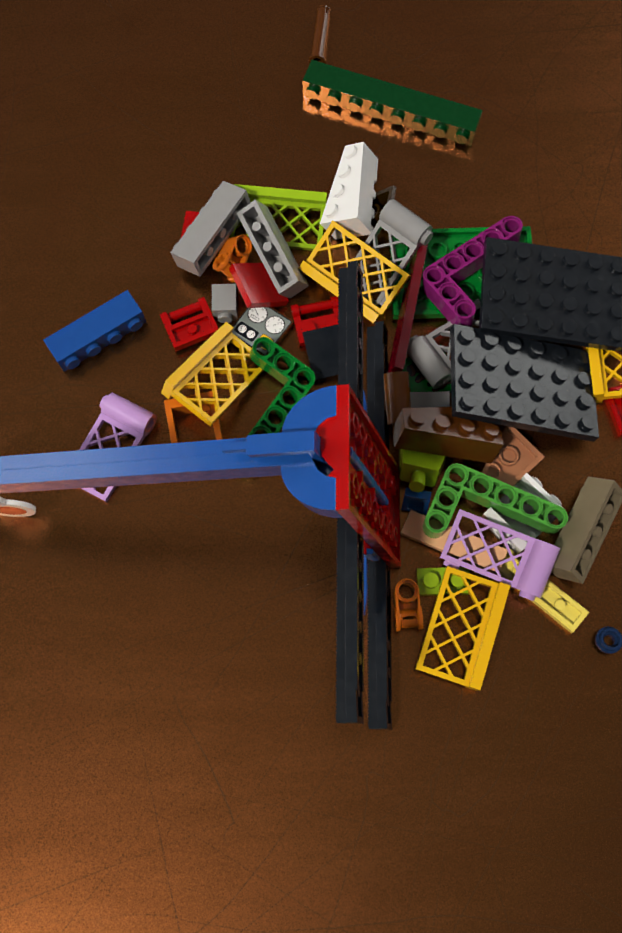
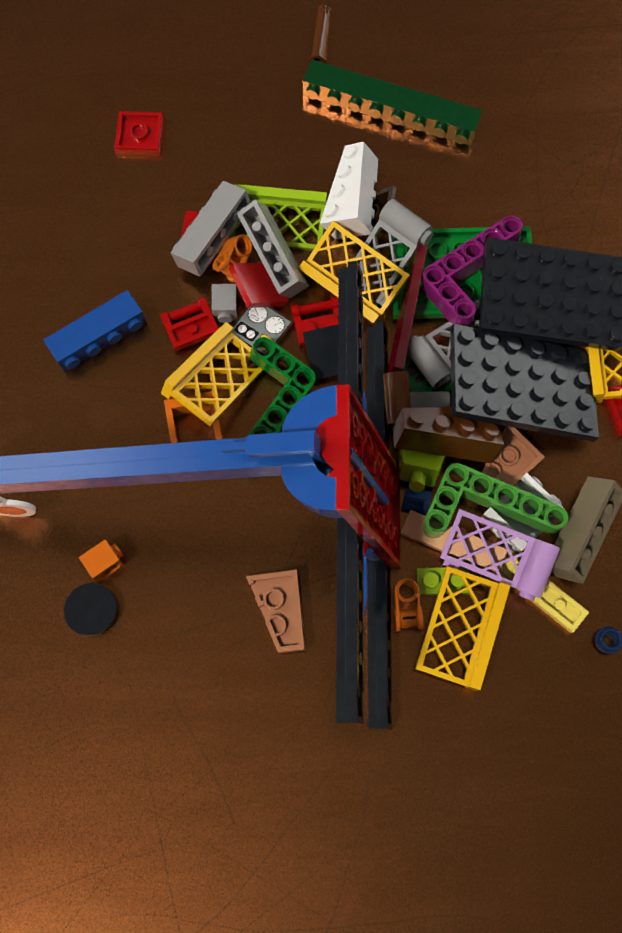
(90, 609): none -> black tile
(102, 560): none -> orange brick
(123, 416): lavender piece -> none
(139, 133): none -> red tile
(281, 605): none -> nougat wing

